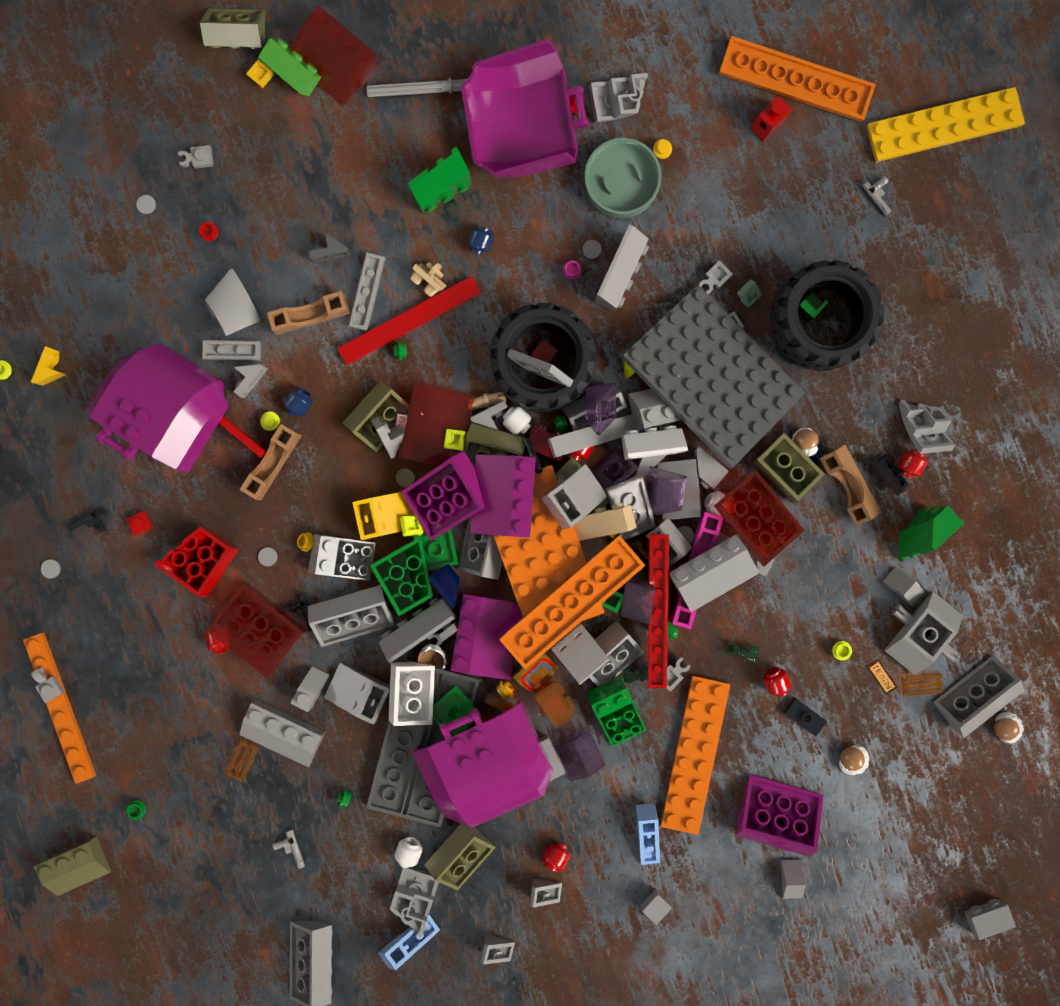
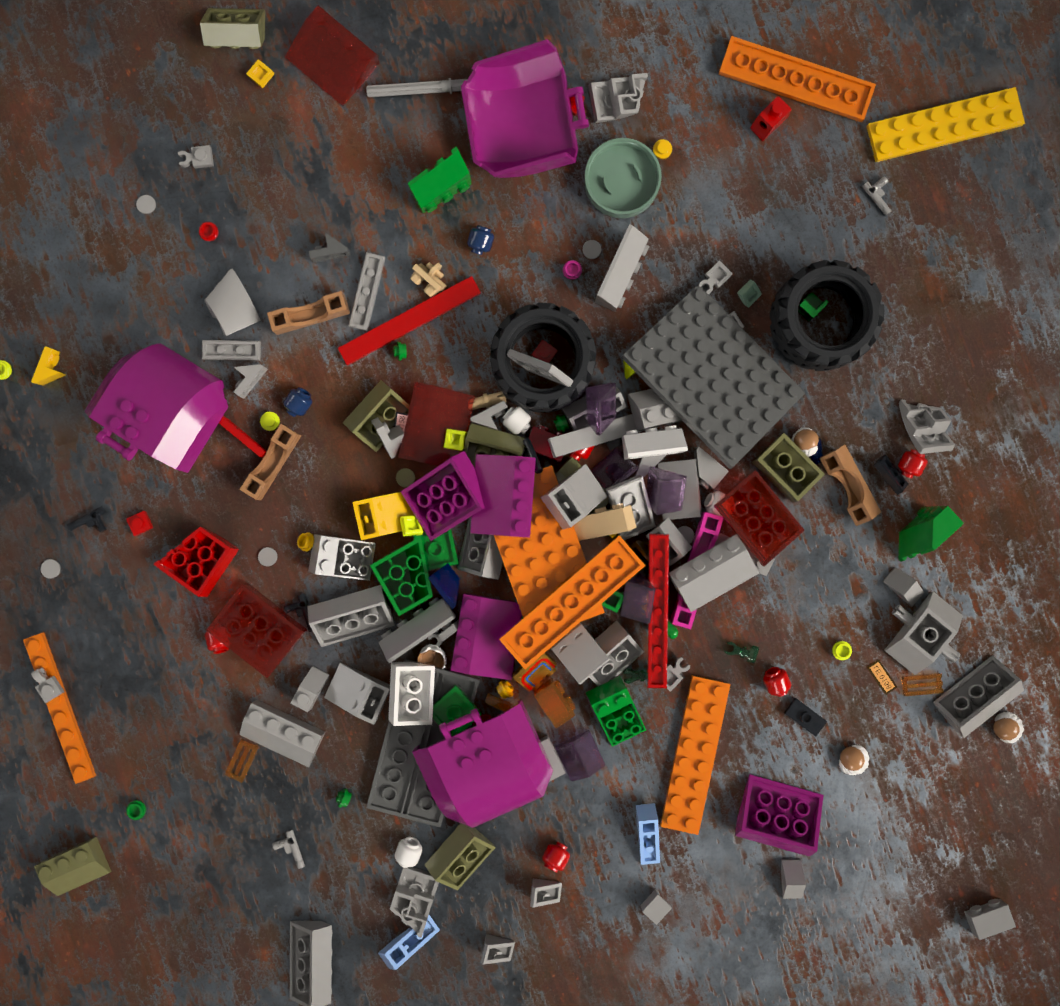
(290, 66): bright green brick -> none

